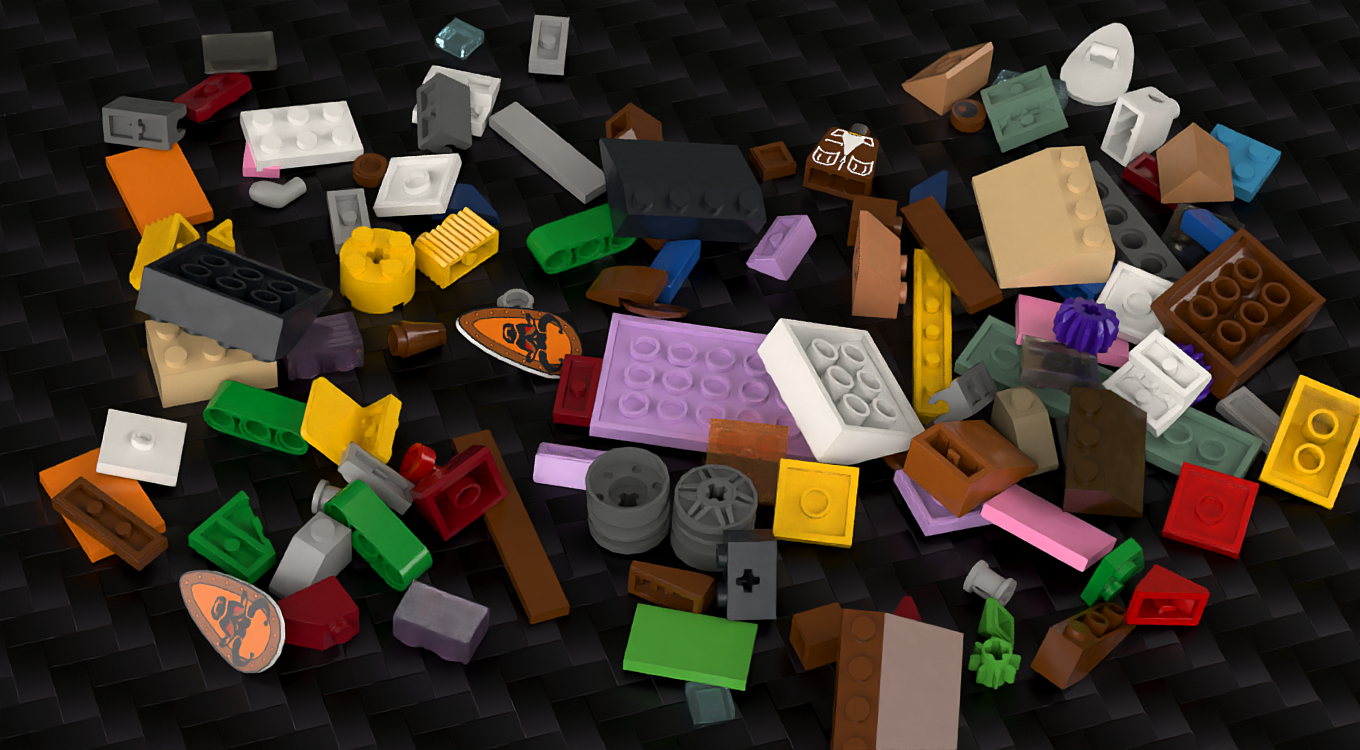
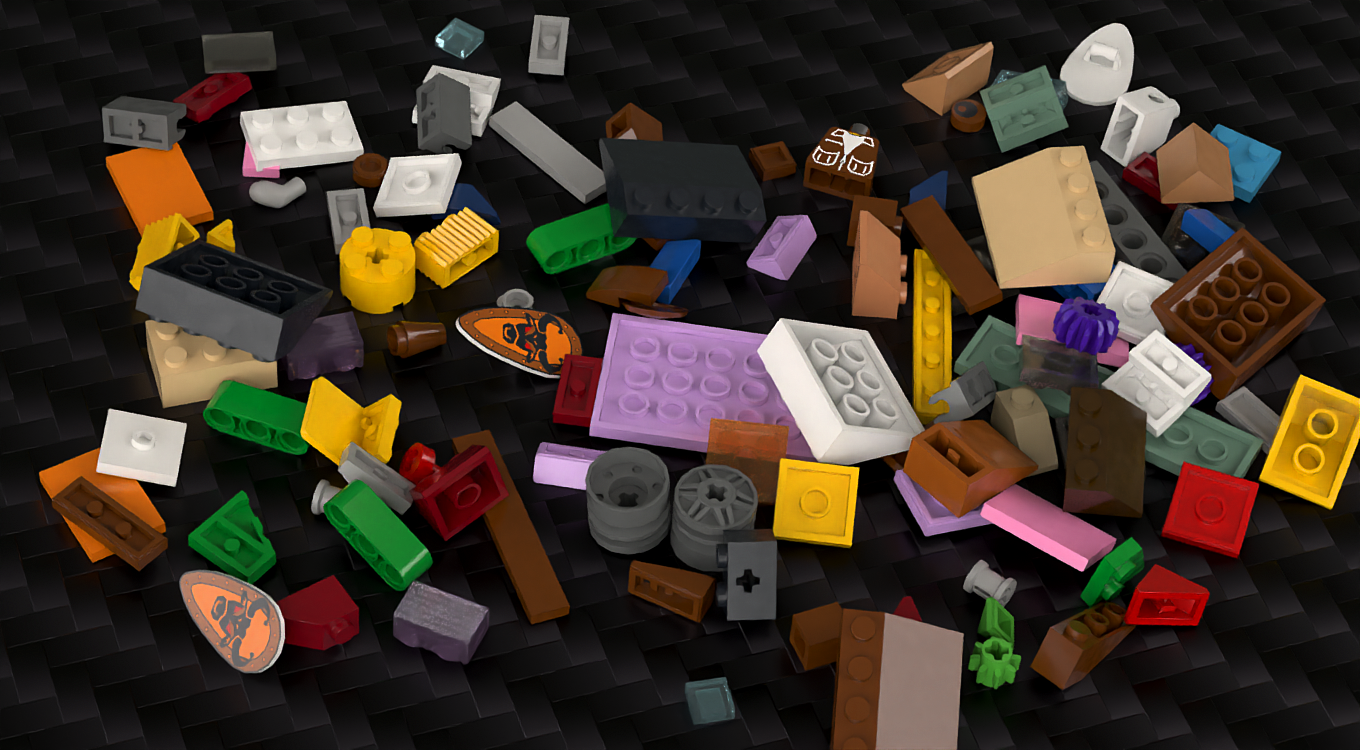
(313, 554): light grey slope -> none
(690, 646): bright green tile -> none

